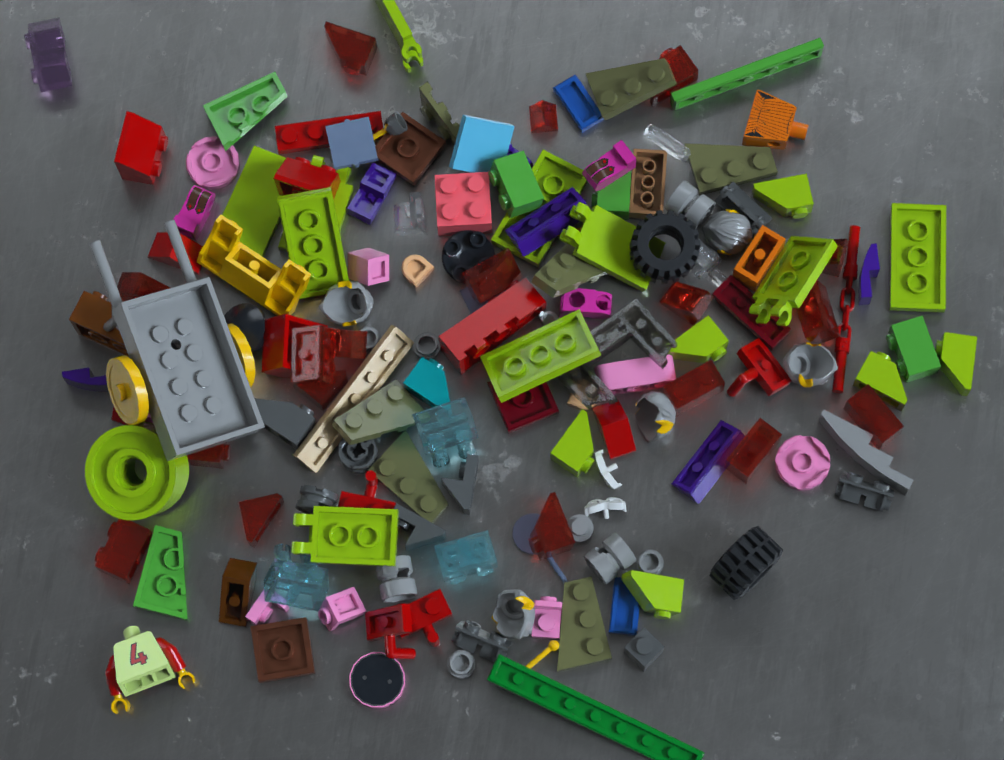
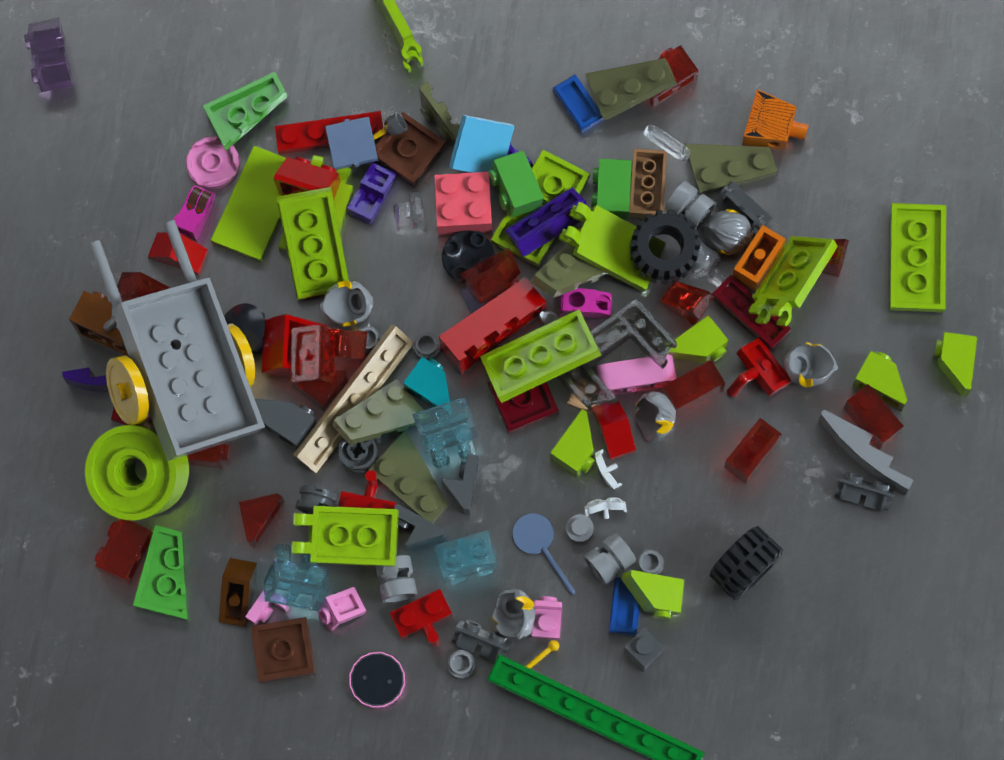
(140, 149): red slope -> none
(140, 664): yellowish green torso -> none
(250, 272): yellow bracket -> none
(351, 48): clear red slope -> none
(368, 266): bright pink panel -> none
(387, 624): red plate -> none
(416, 269): light nougat tile -> none
(543, 117): clear red slope -> none
(551, 531): clear red slope -> none
(582, 627): olive wing -> none
(610, 166): dark pink leg -> none
(708, 462): dark purple slope -> none
(746, 74): bright green tile -> none
(786, 195): lime slope -> none
(802, 462): bright pink tile -> none
(817, 316): clear red brick -> none
(842, 344): red piece -> none
(869, 270): dark purple slope -> none
(913, 349): bright green brick -> none

